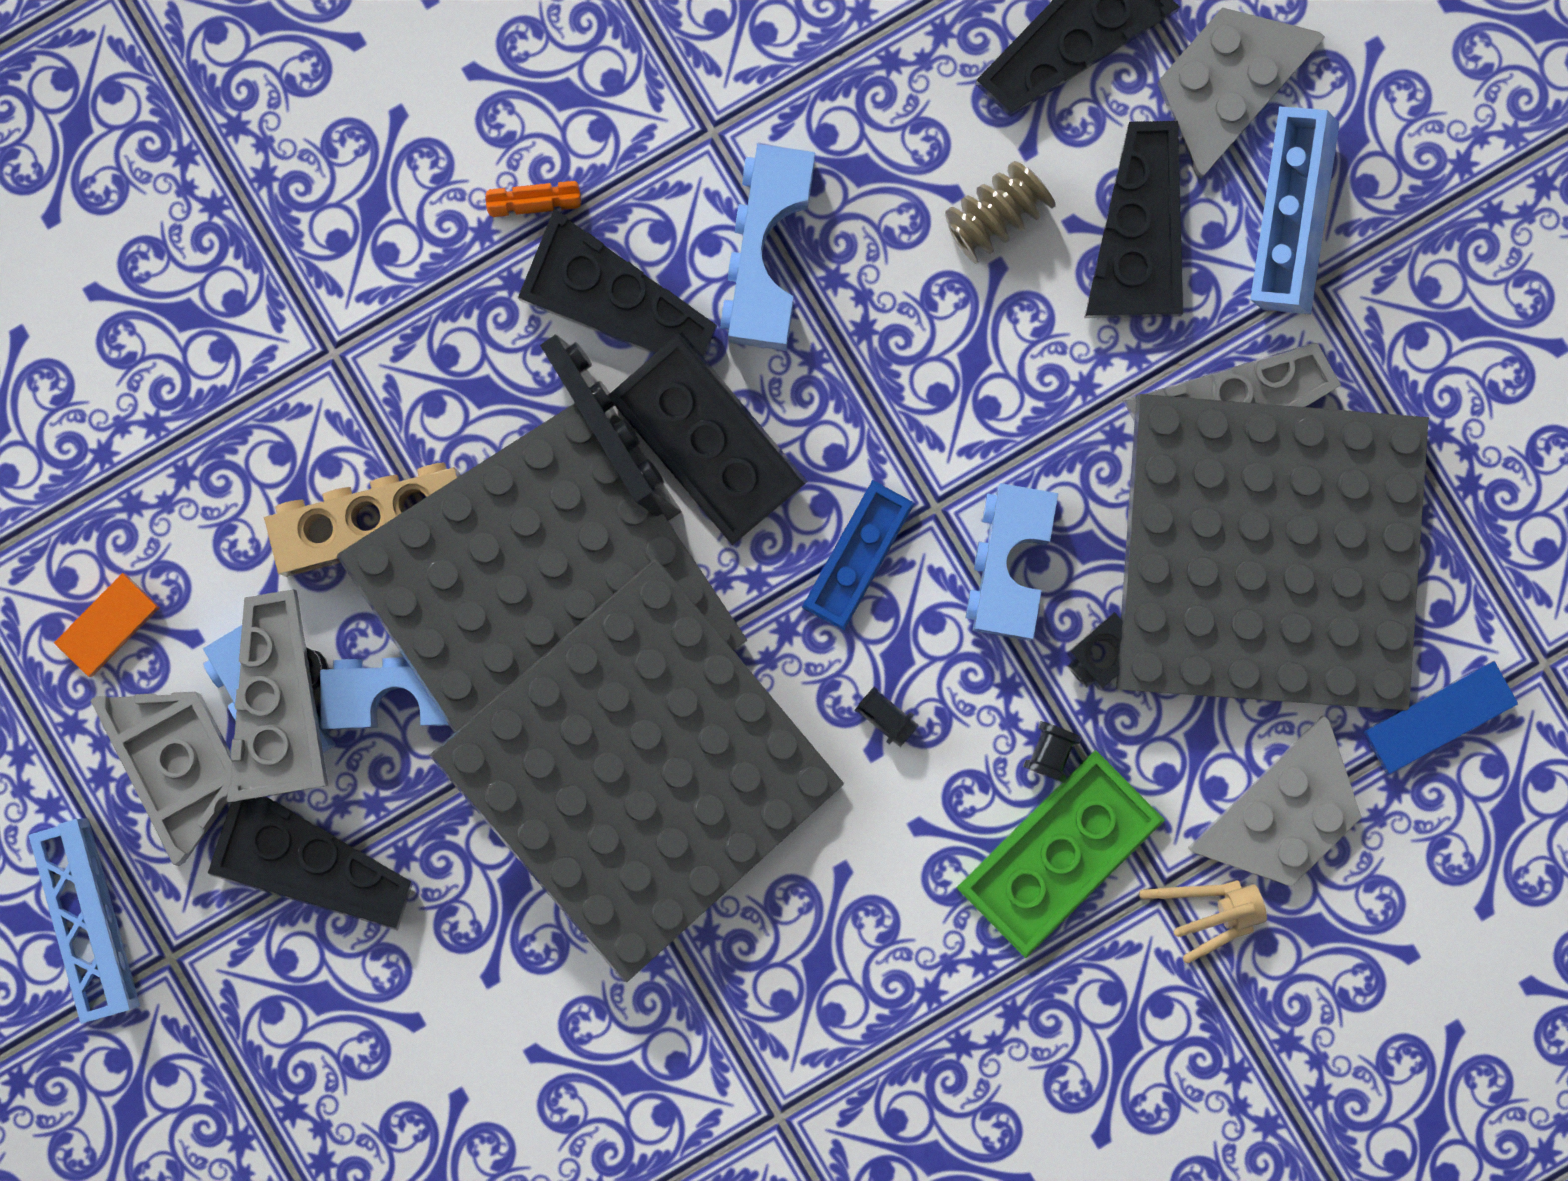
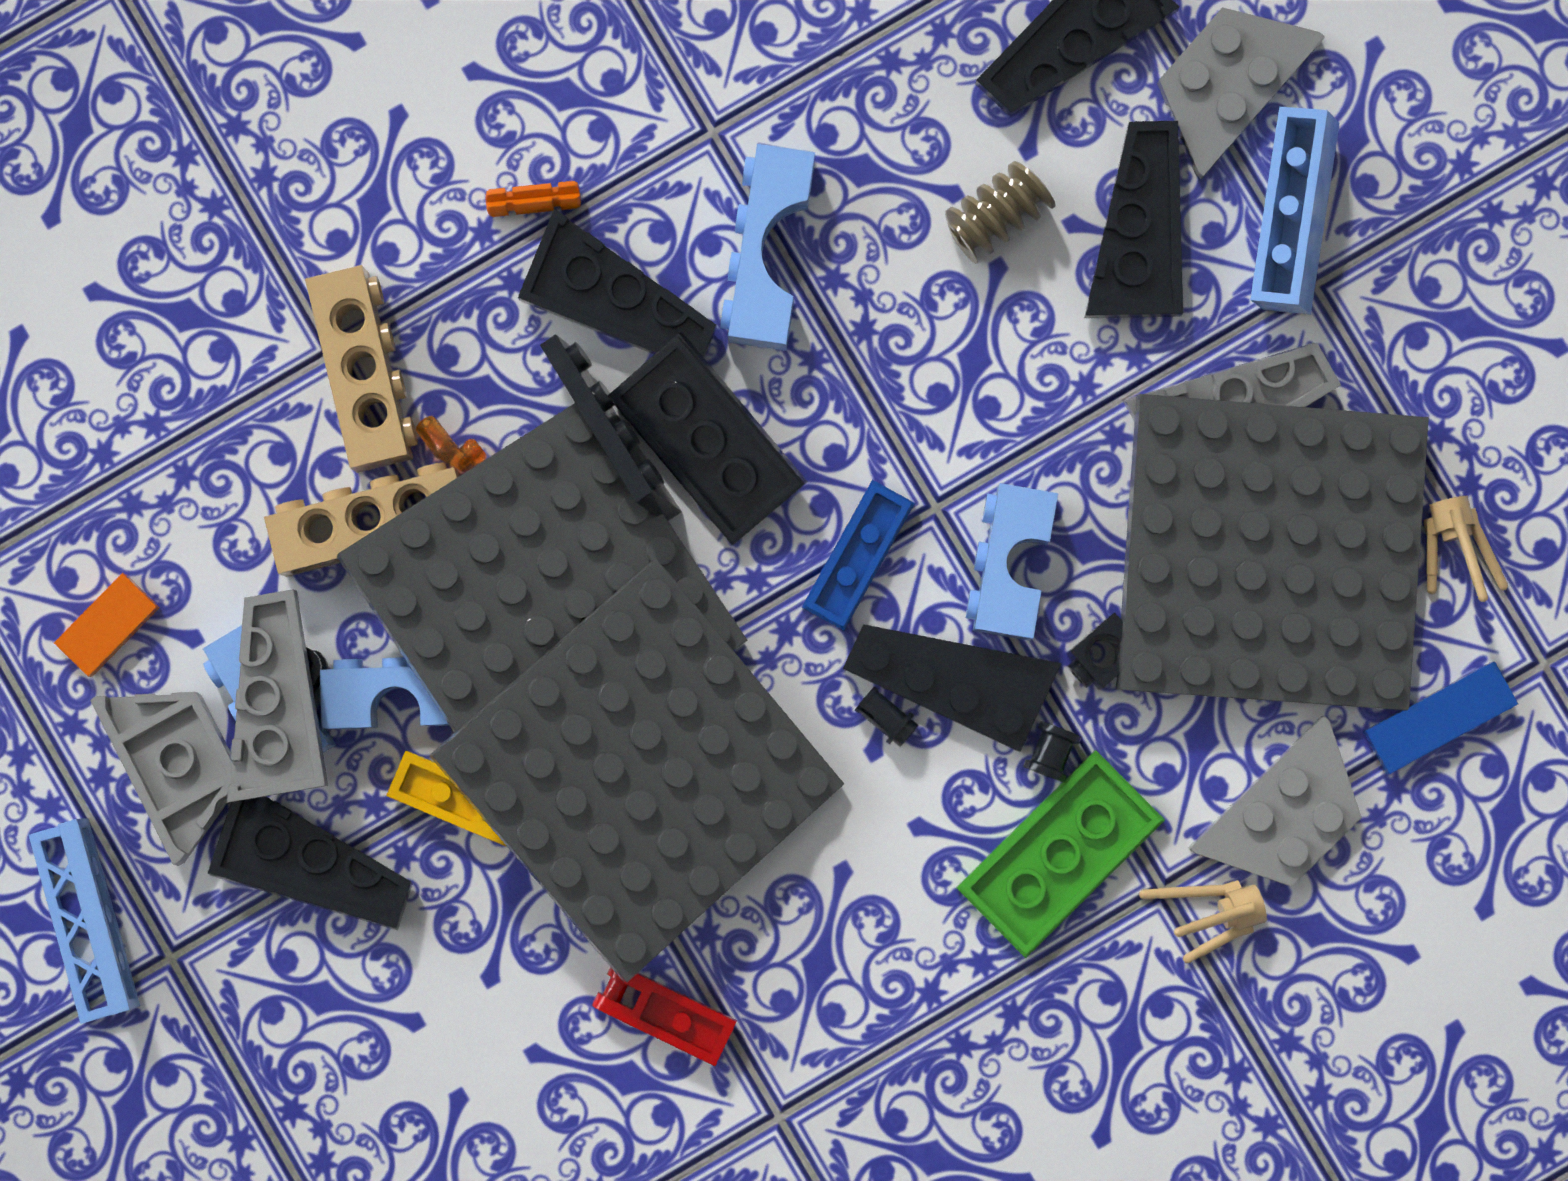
(330, 299): none -> tan brick
(428, 789): none -> yellow plate
(446, 449): none -> clear orange arm
(668, 1016): none -> red plate
(965, 683): none -> black wing
(1458, 522): none -> tan plant

